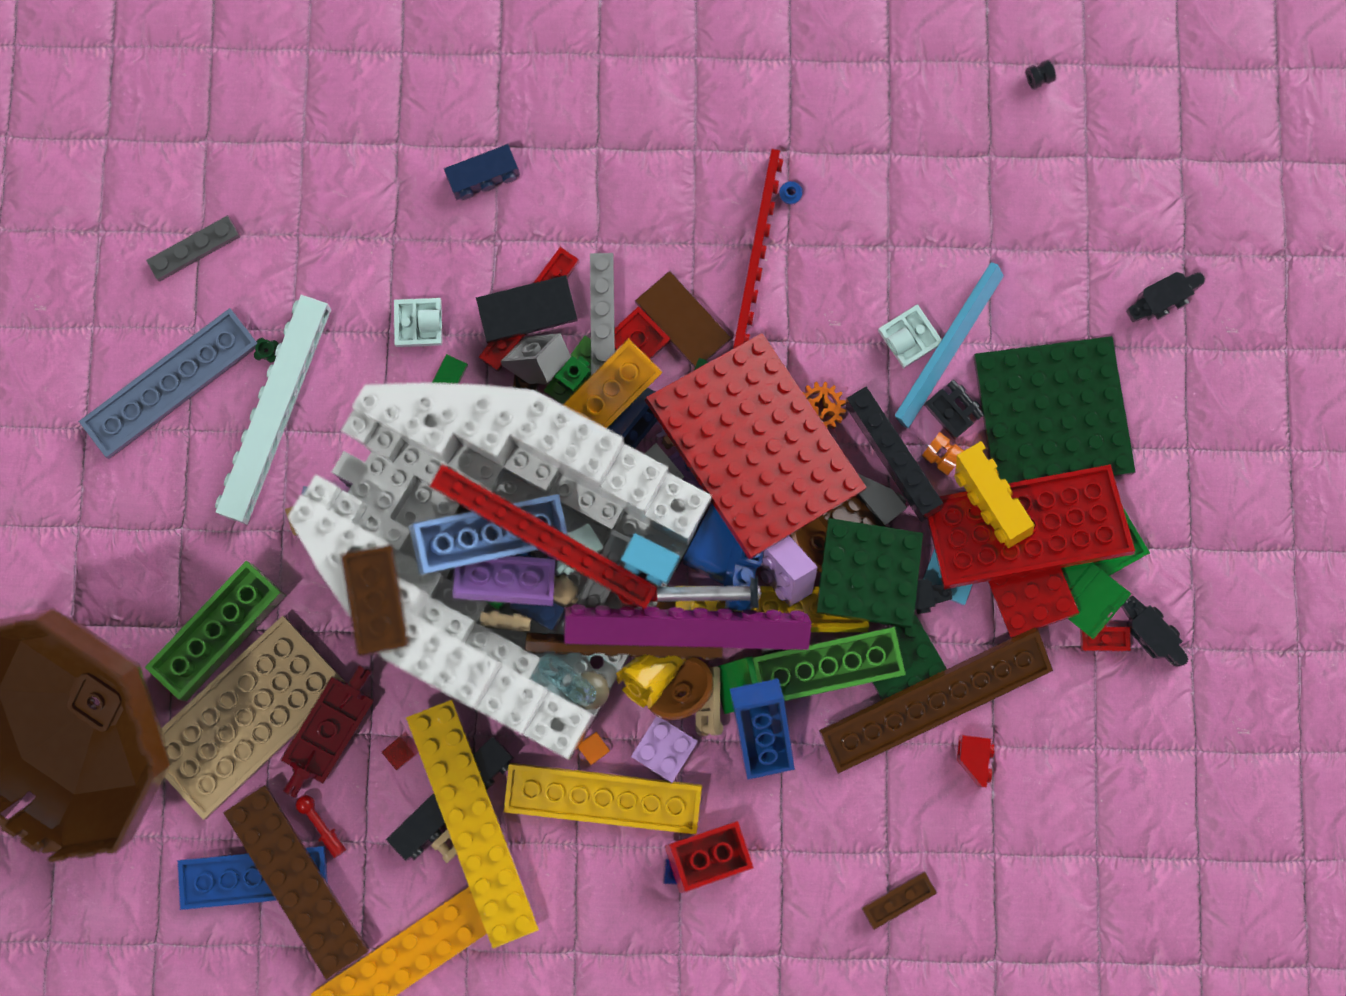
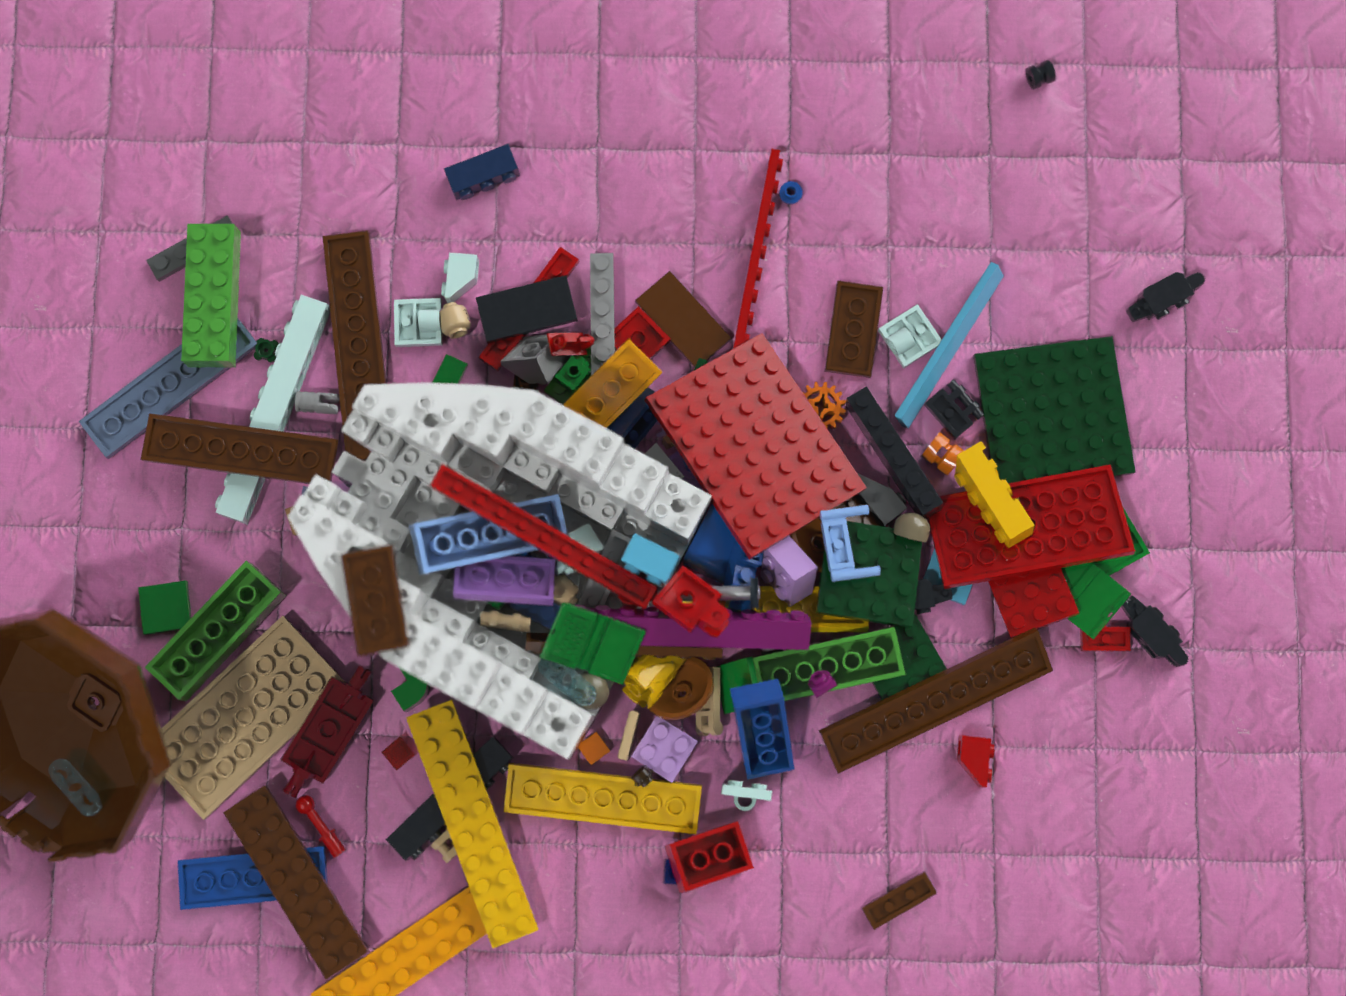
(74, 776): none -> clear light blue beam
(164, 607): none -> green tile
(211, 295): none -> bright green brick
(238, 449): none -> reddish brown plate
(316, 402): none -> light grey hinge
(353, 321): none -> reddish brown plate
(411, 692): none -> green brick
(454, 320): none -> tan head
(461, 275): none -> light aqua slope
(569, 343): none -> red hinge
(592, 643): none -> green piece
(628, 735): none -> tan tile
(642, 776): none -> dark brown plate
(703, 610): none -> red plate
(756, 791): none -> light aqua plate
(821, 682): none -> magenta plate
(838, 544): none -> light blue plate
(853, 329): none -> reddish brown tile
(912, 527): none -> dark tan hair

